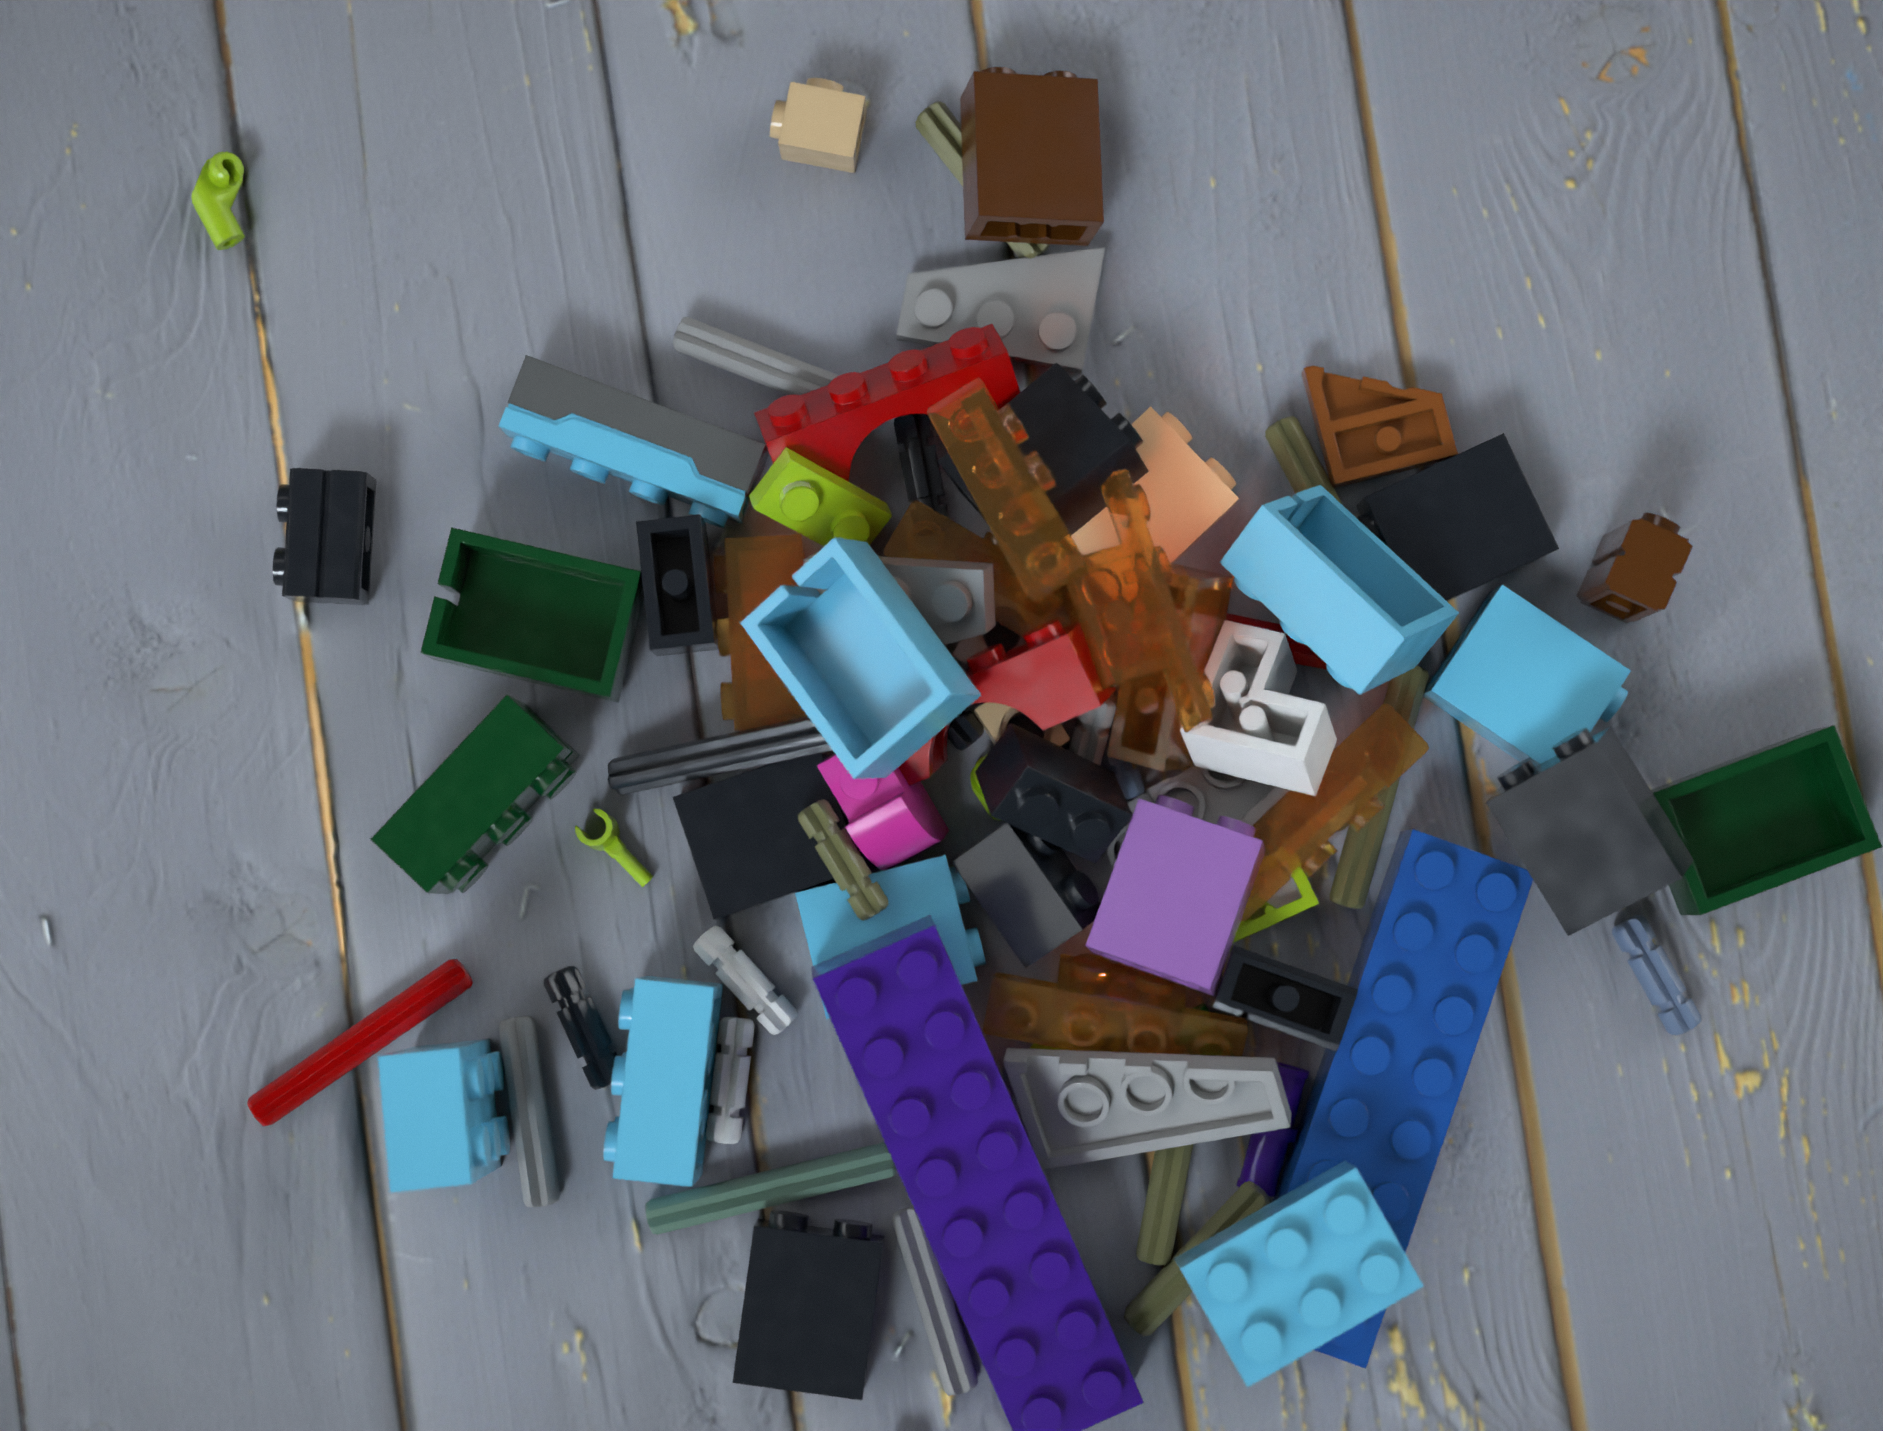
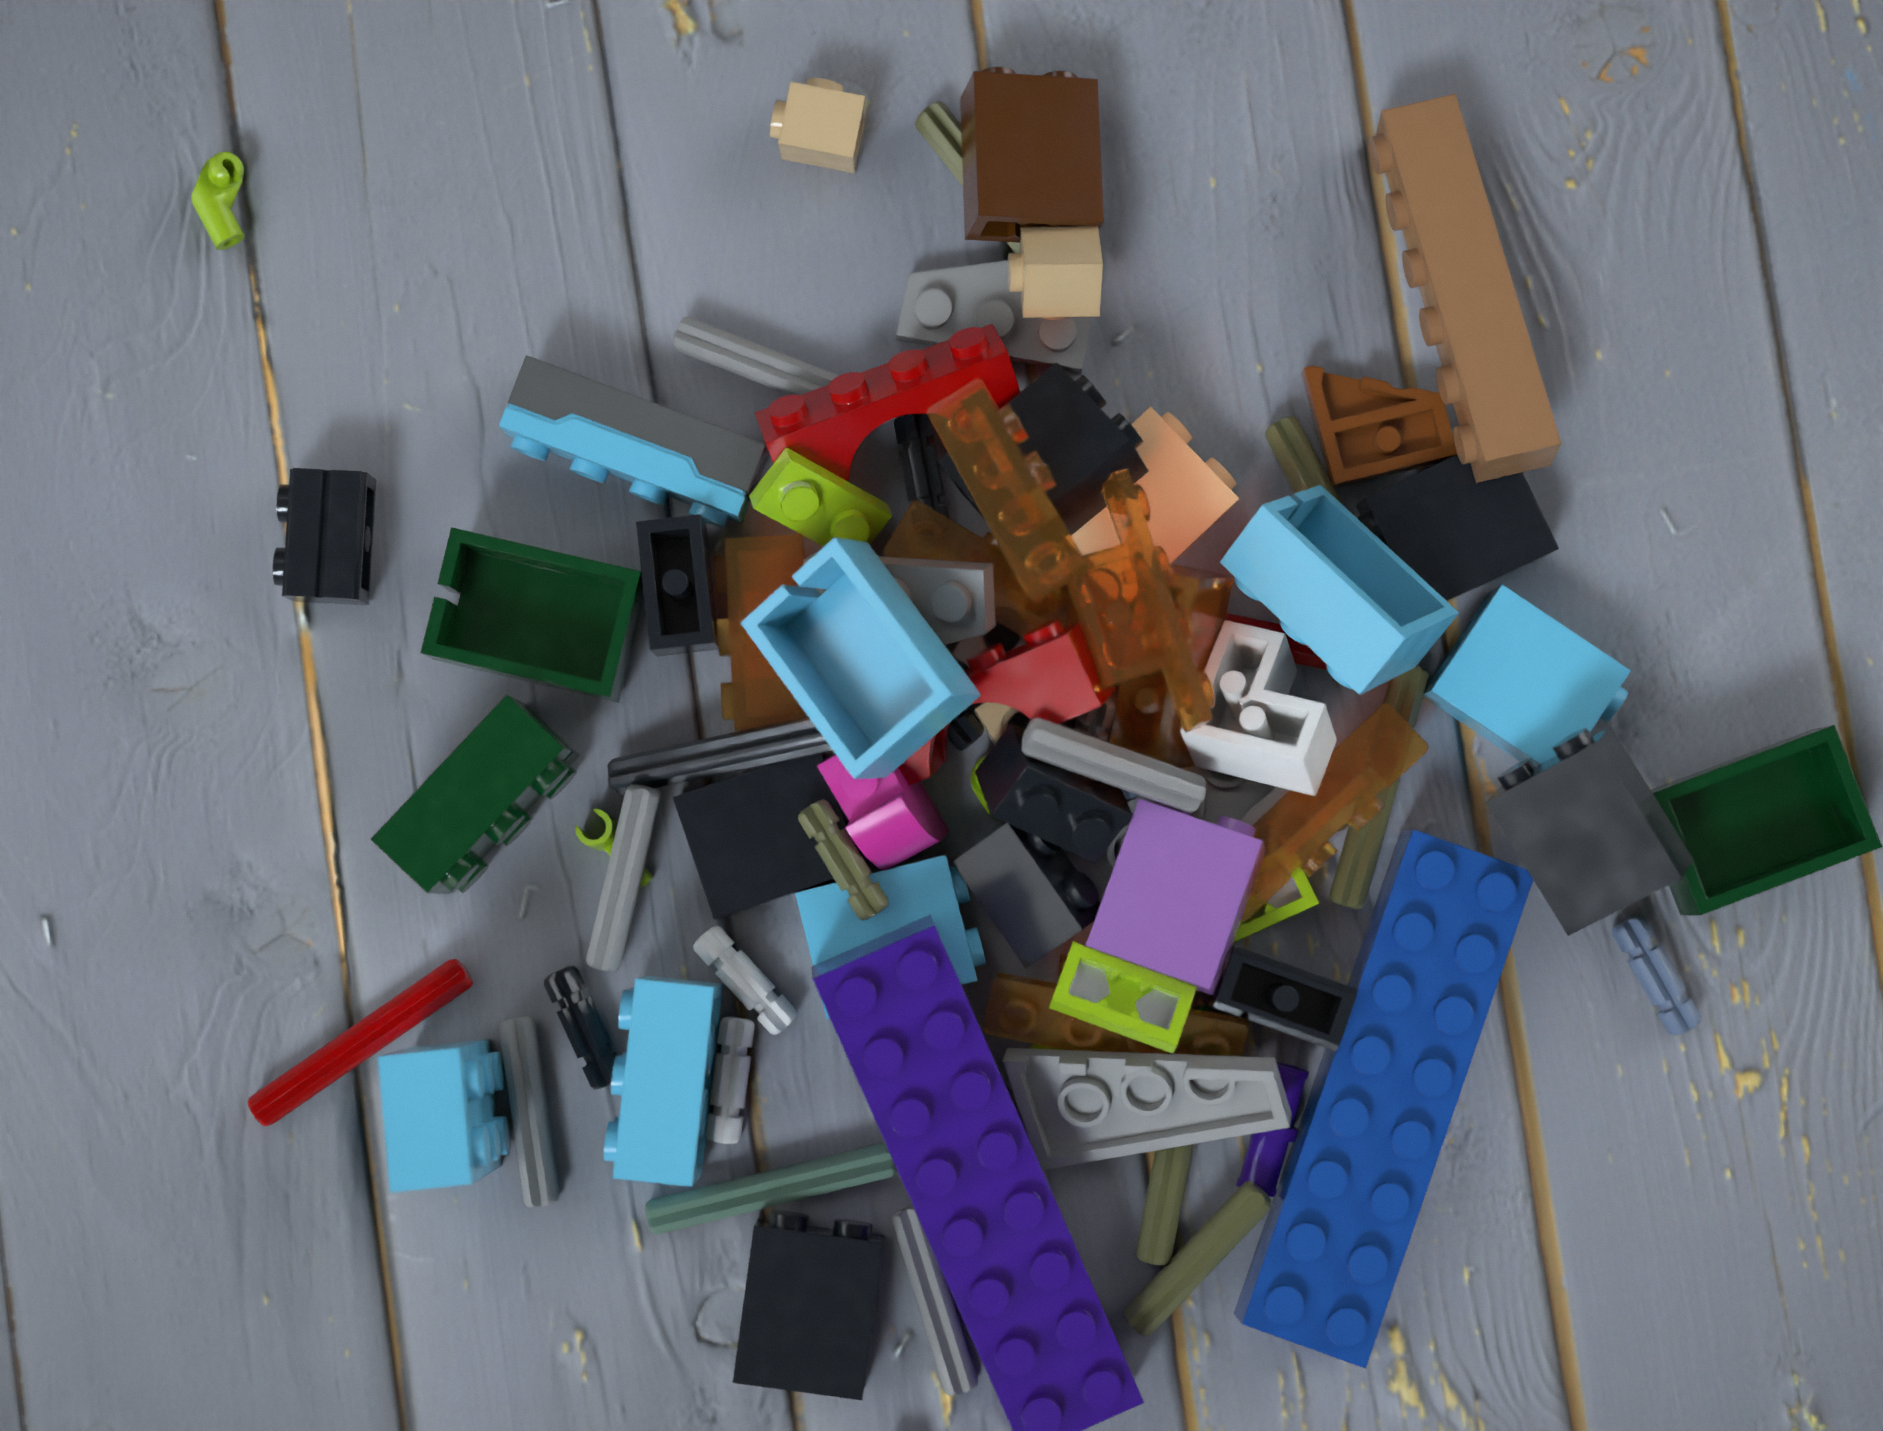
(623, 877): none -> light grey axle
(1058, 272): none -> tan brick
(1113, 765): none -> light grey axle
(1123, 997): none -> lime piece
(1298, 1272): medium azure brick -> none
(1464, 289): none -> medium nougat brick
(1635, 568): reddish brown brick -> none

